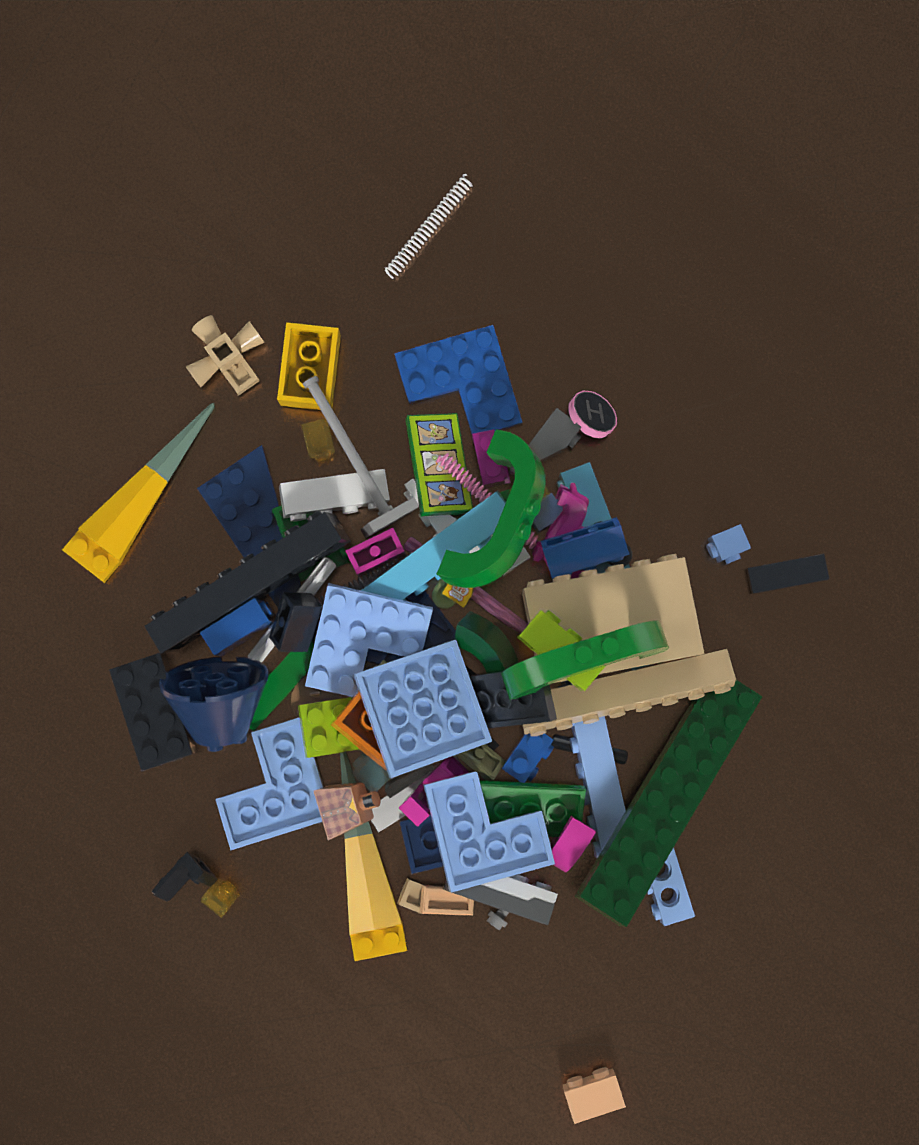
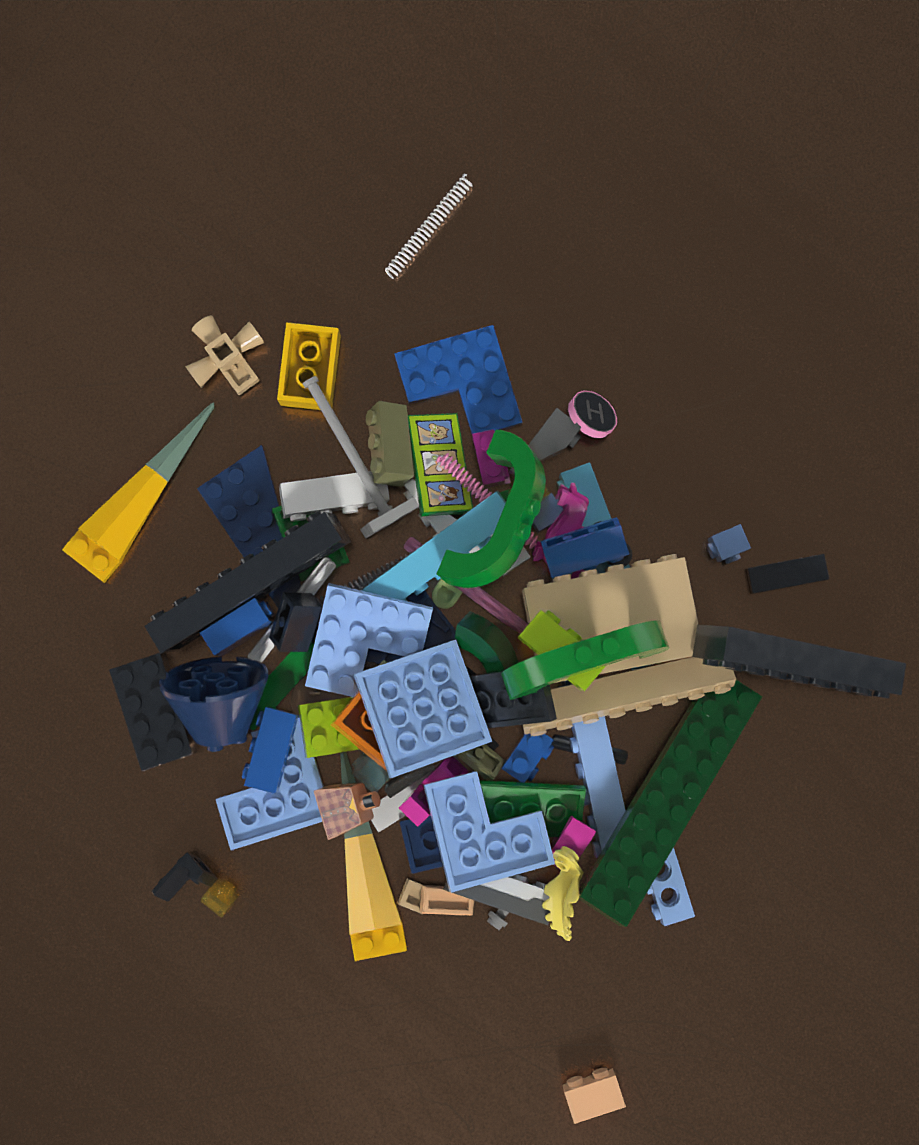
(270, 749): none -> blue brick
(318, 439): clear yellow brick -> none
(375, 552): dark pink brick -> none
(389, 444): none -> olive brick
(458, 594): tile -> none
(563, 892): none -> light yellow plant
(798, 661): none -> black brick

